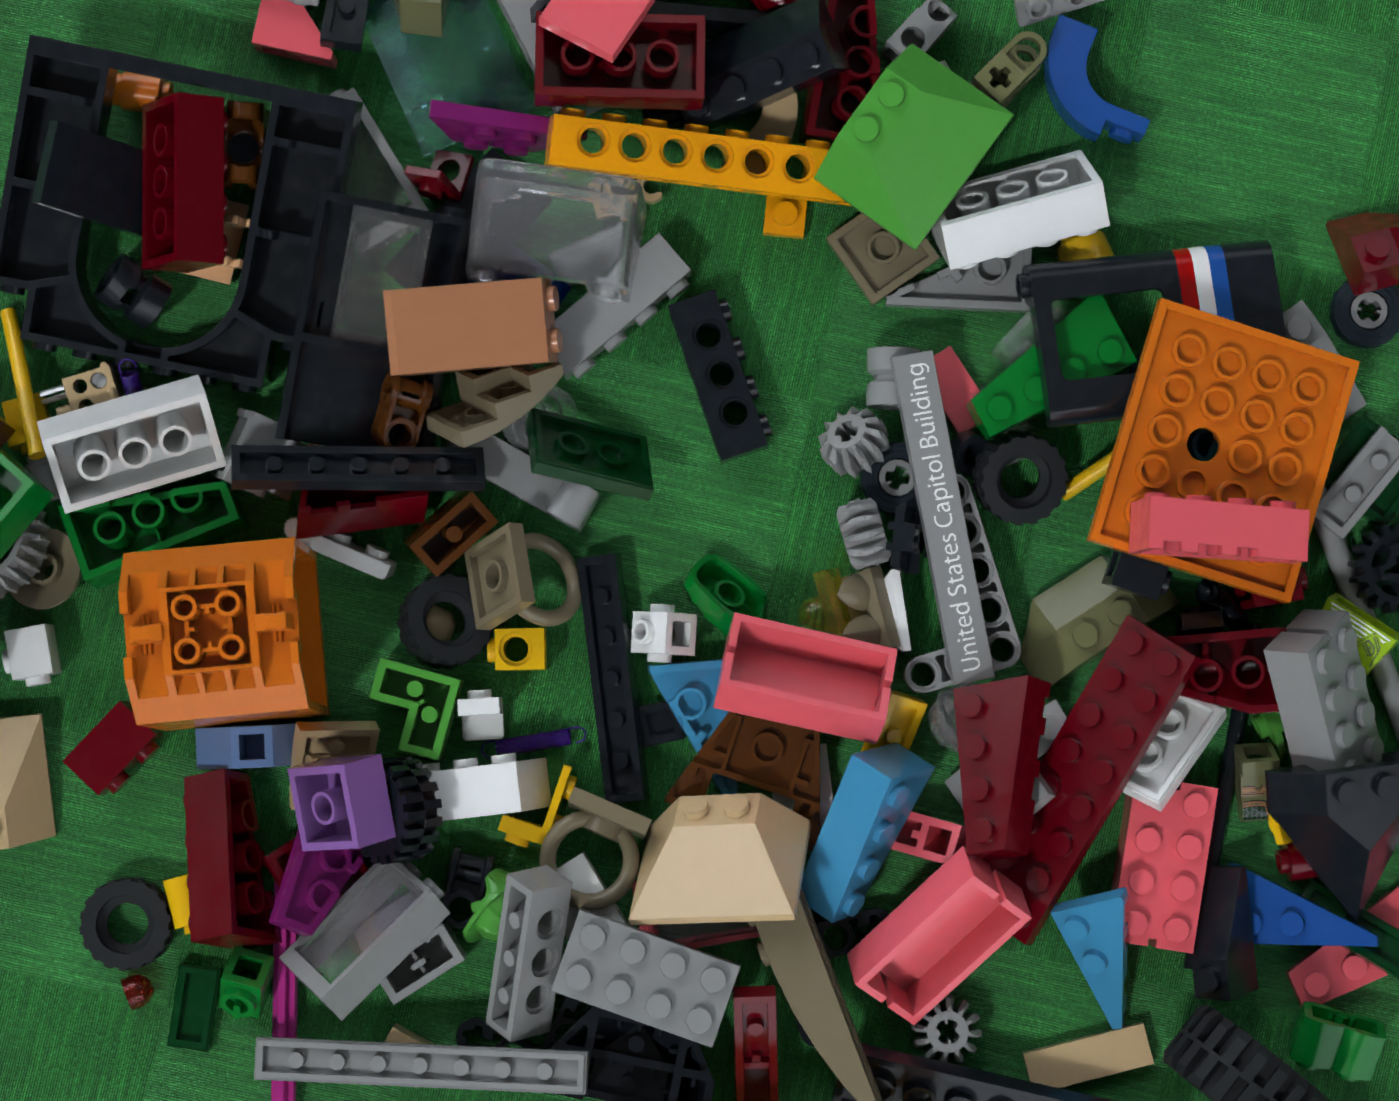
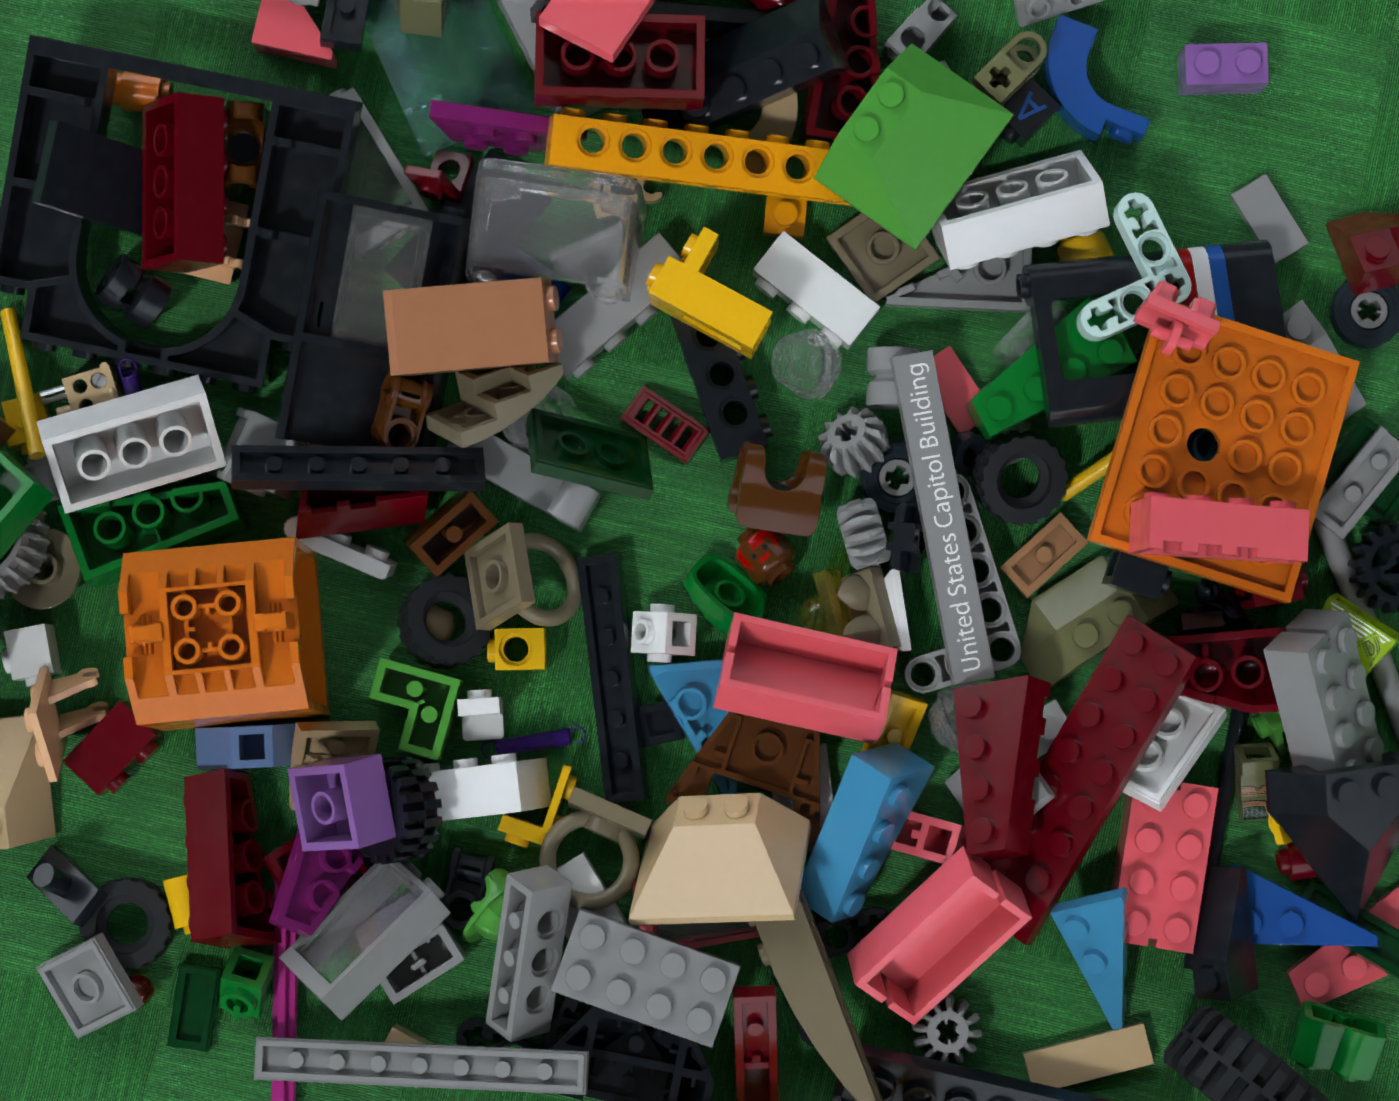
(51, 728): none -> light nougat plate
(66, 885): none -> black tile
(89, 985): none -> light grey tile
(691, 446): none -> dark red slope
(705, 303): none -> yellow brick
(765, 556): none -> reddish brown head
(772, 505): none -> reddish brown piece
(807, 363): none -> clear piece
(814, 291): none -> white brick
(1031, 111): none -> black brick
(1043, 555): none -> medium nougat plate
(1152, 272): none -> light aqua beam
(1177, 323): none -> coral hips
(1222, 68): none -> medium lavender brick
(1268, 217): none -> light grey tile

